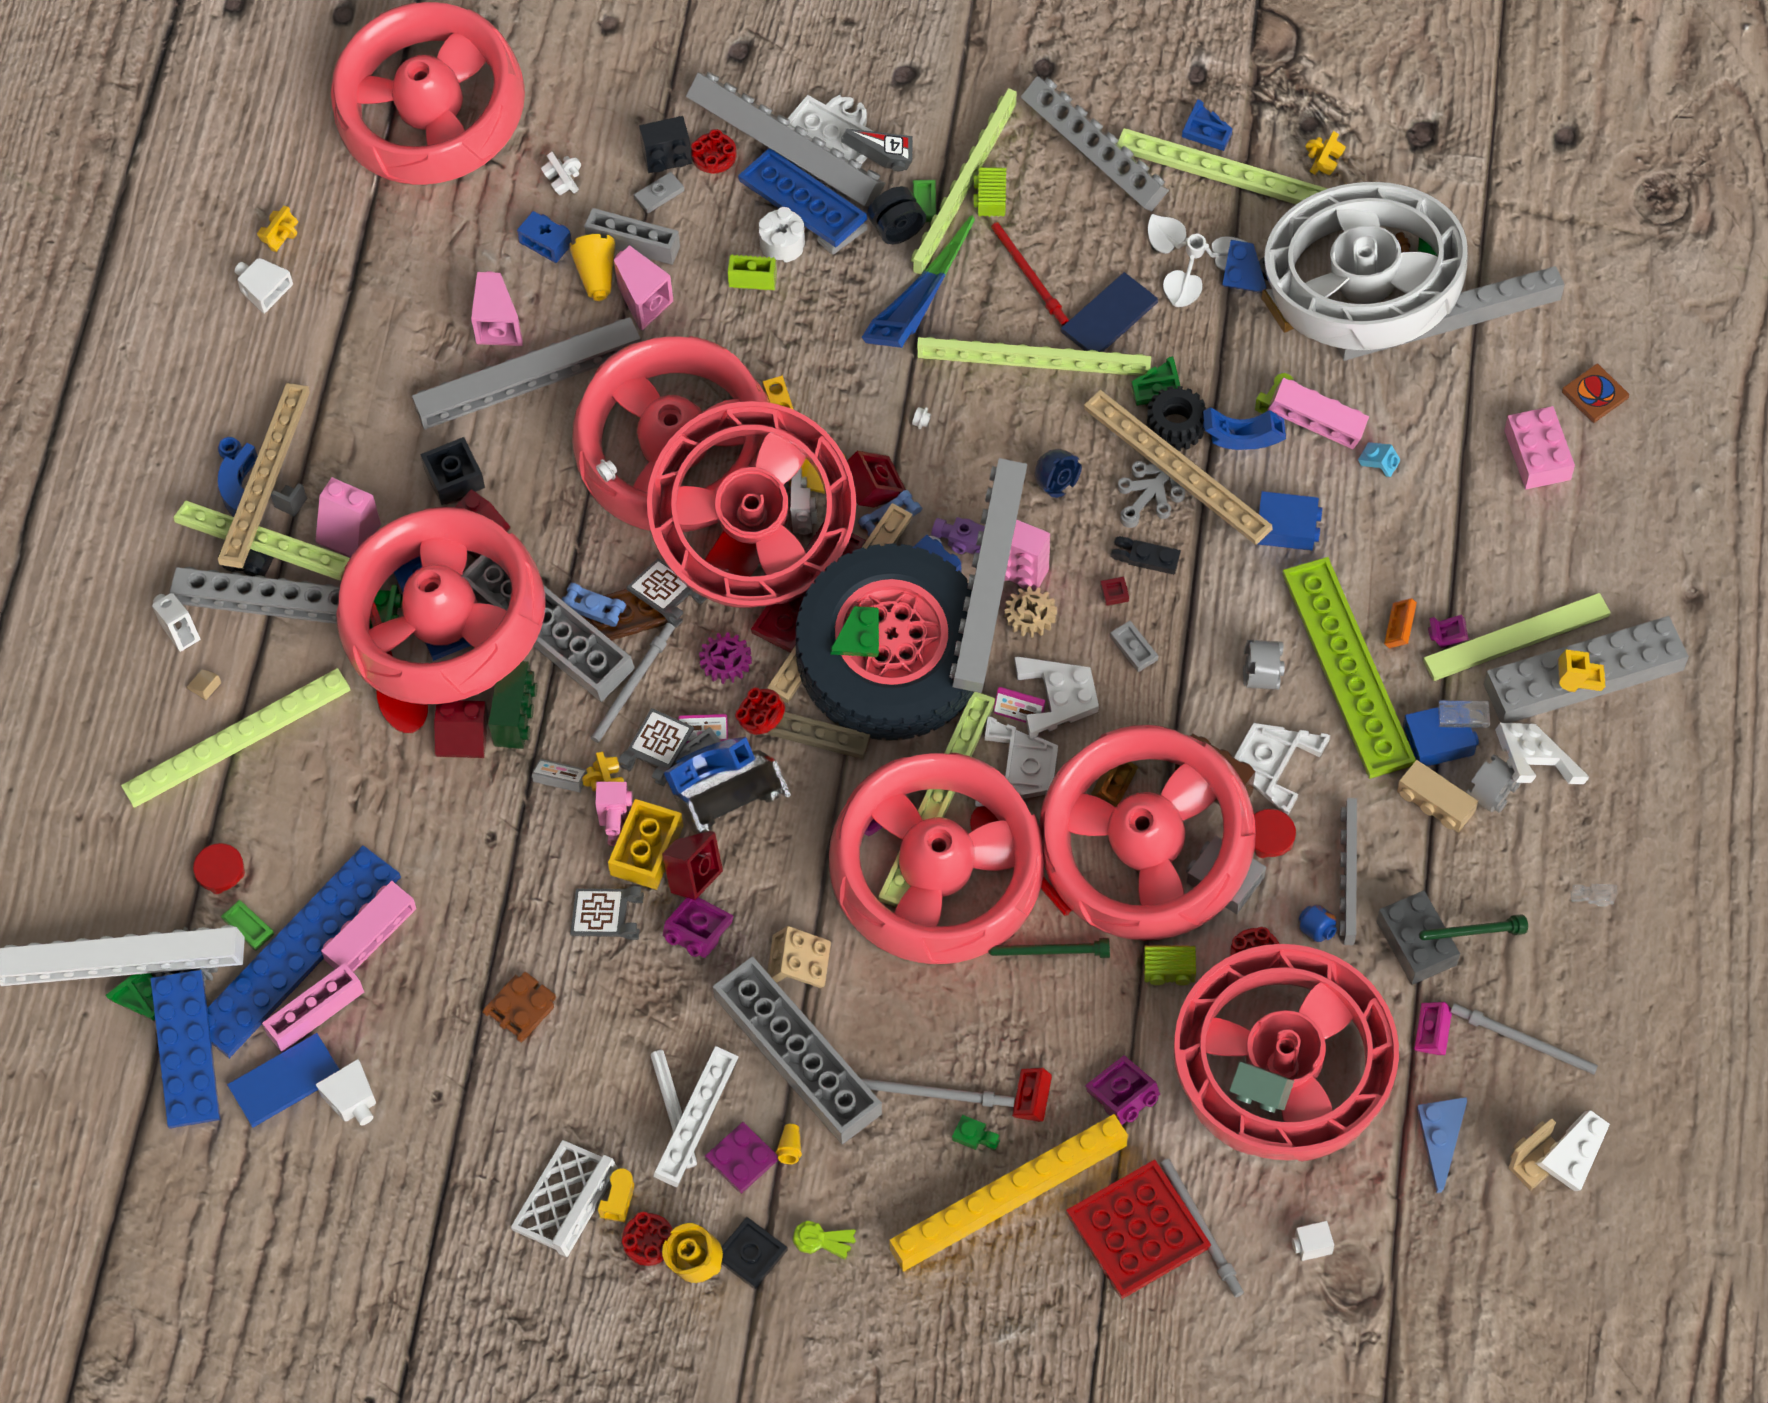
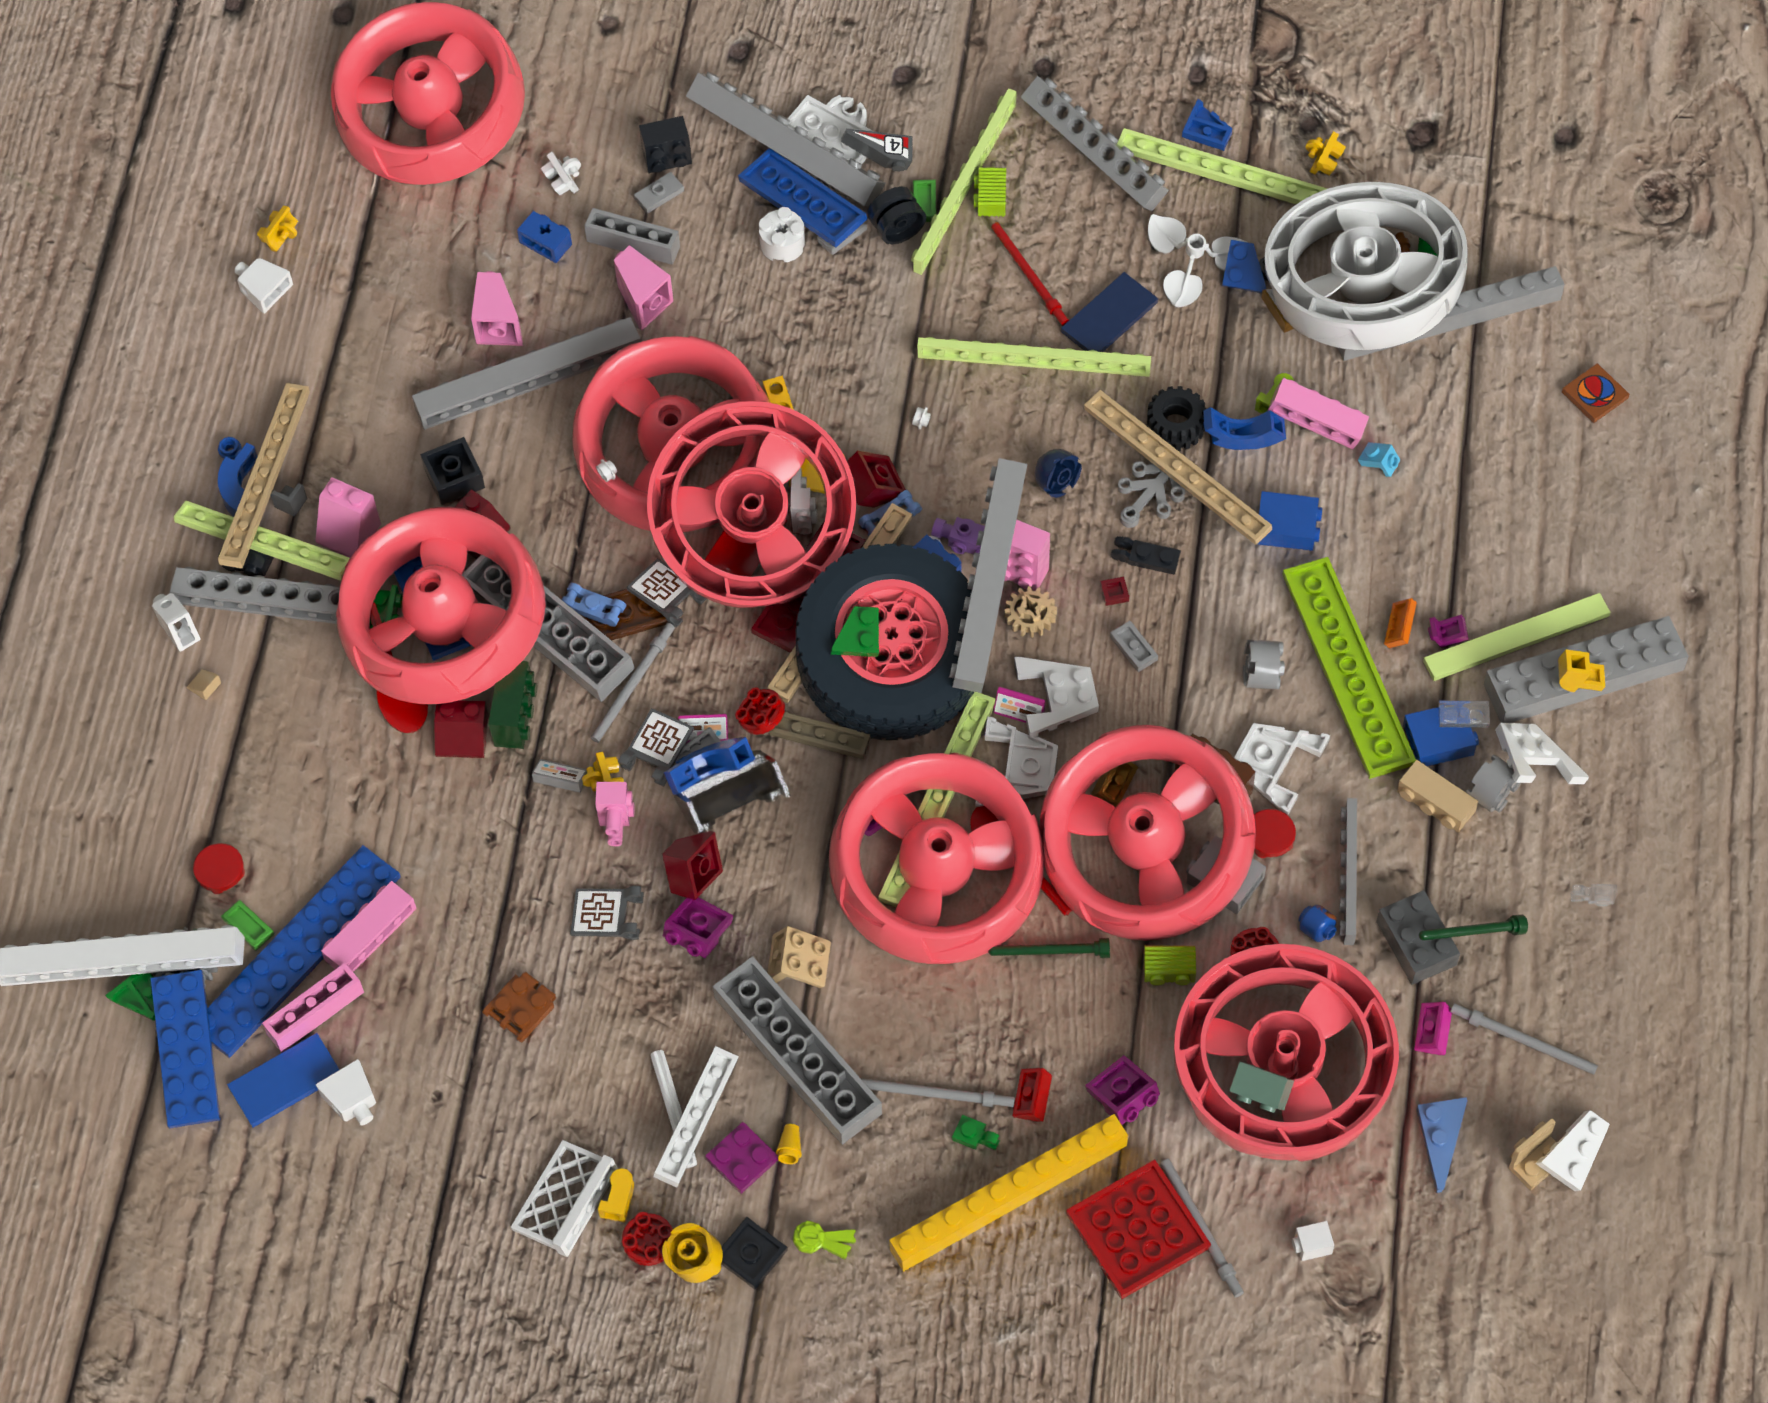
(235, 738): yellowish green plate -> none
(594, 263): yellow cone -> none
(642, 841): yellow brick -> none
(713, 152): red tile -> none
(724, 647): magenta gear -> none
(752, 272): lime brick -> none
(906, 312): blue plate -> none
(1155, 380): green wing -> none
(1539, 447): bright pink brick -> none

